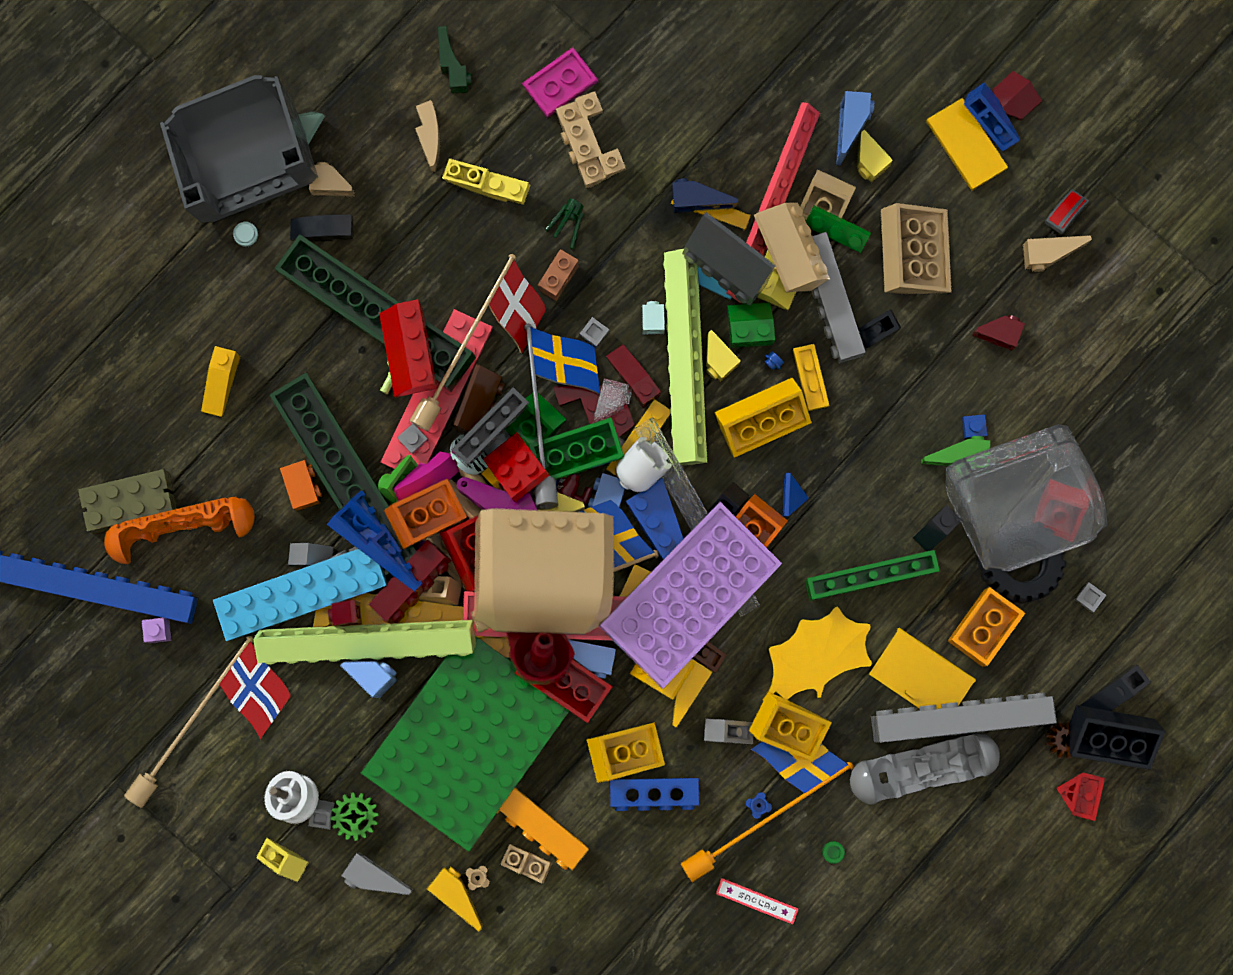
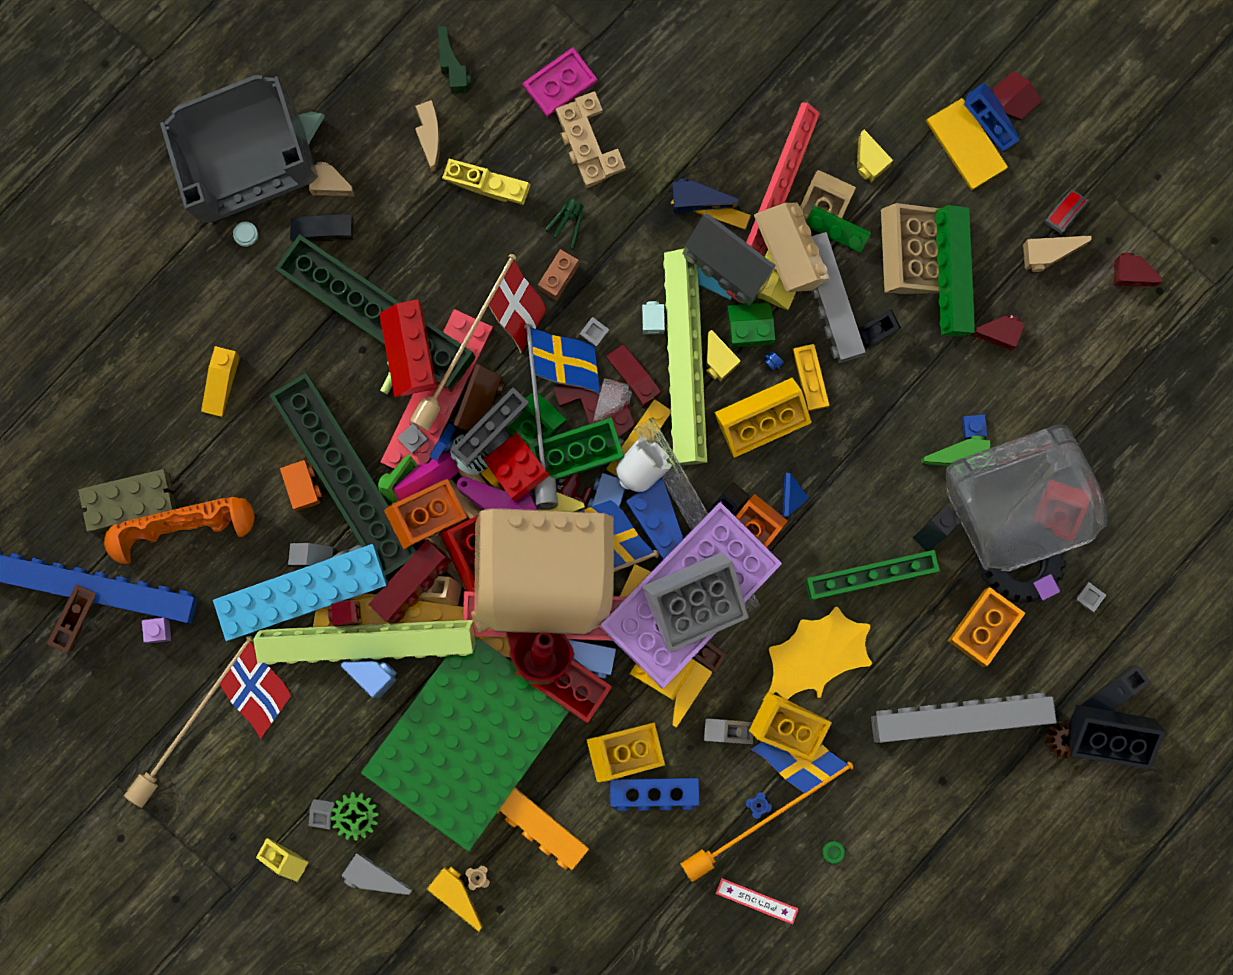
(72, 619): none -> reddish brown slope
(291, 797): white wheel -> none
(362, 529): blue wedge -> none
(443, 443): none -> blue plate
(526, 863): tan slope -> none
(696, 601): none -> light grey slope
(854, 112): medium blue slope -> none
(920, 673): yellow container -> none
(930, 766): light grey piece -> none
(955, 271): none -> green brick
(1046, 587): none -> medium lavender piece
(1083, 795): red slope -> none
(1134, 271): none -> dark red slope

